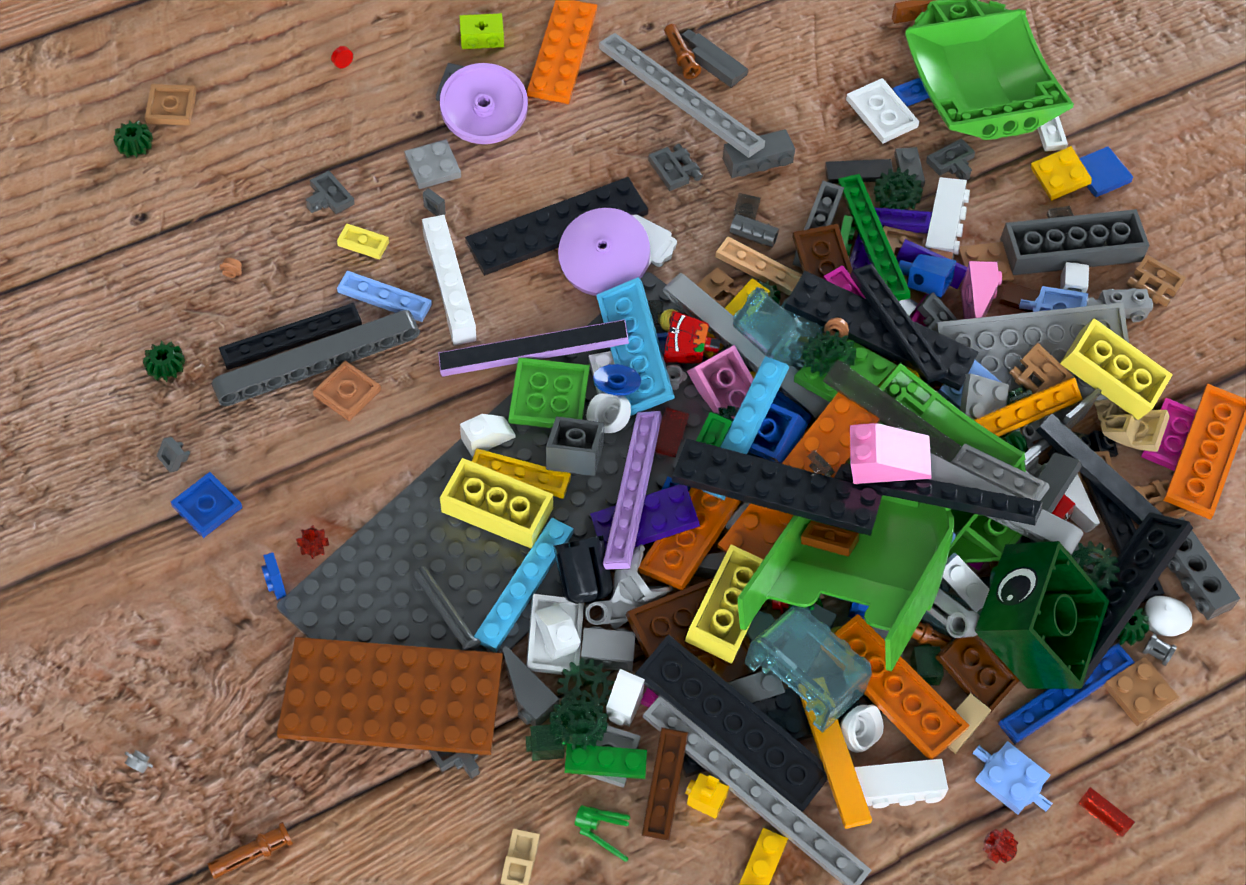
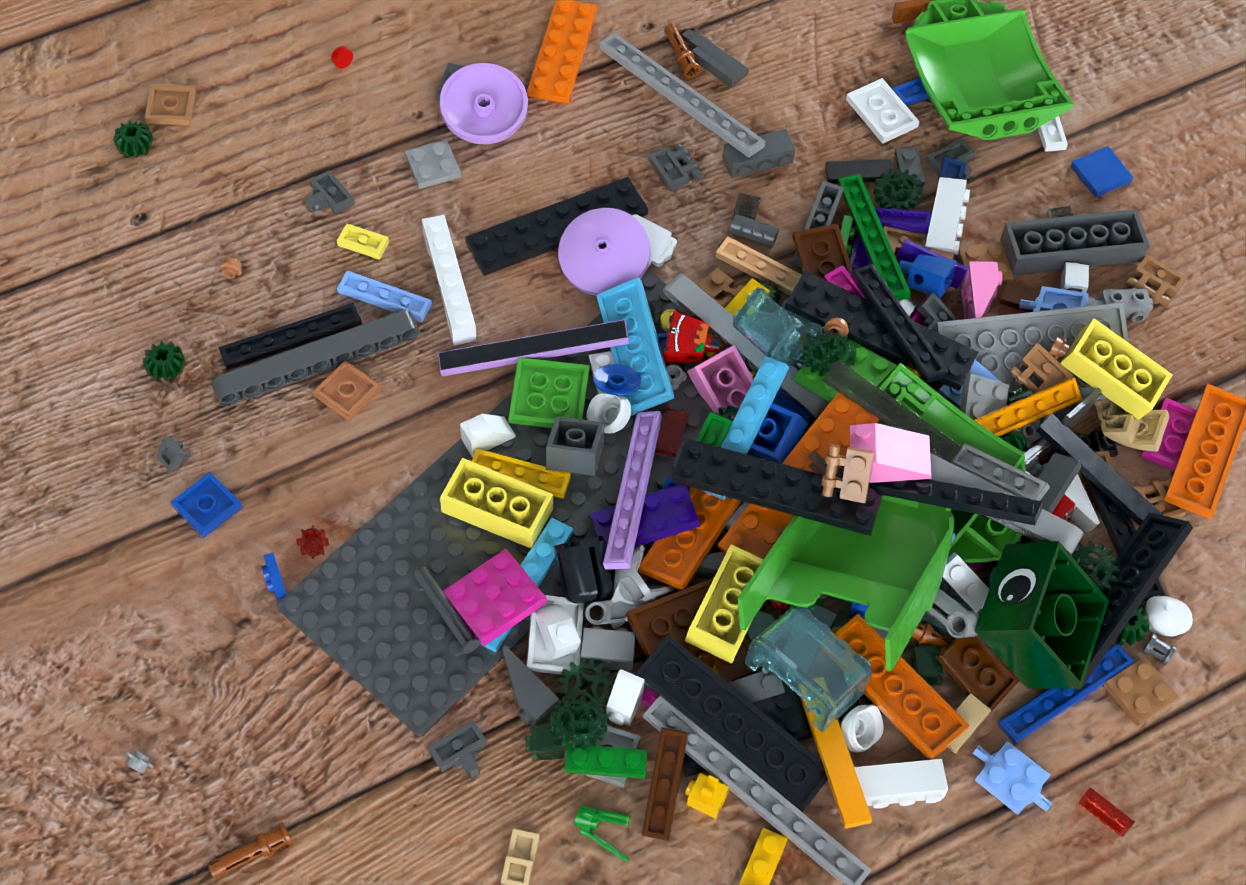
(391, 696): dark orange plate -> none
(434, 202): dark grey tile -> none
(481, 31): lime brick -> none
(495, 597): none -> dark pink plate
(830, 538): dark orange plate -> none
(856, 473): none -> plate
(952, 169): none -> dark blue plate
(1000, 846): clear red gear -> none
(1059, 348): none -> nougat plate
(1061, 173): yellow plate -> none
(1207, 575): dark grey brick -> none

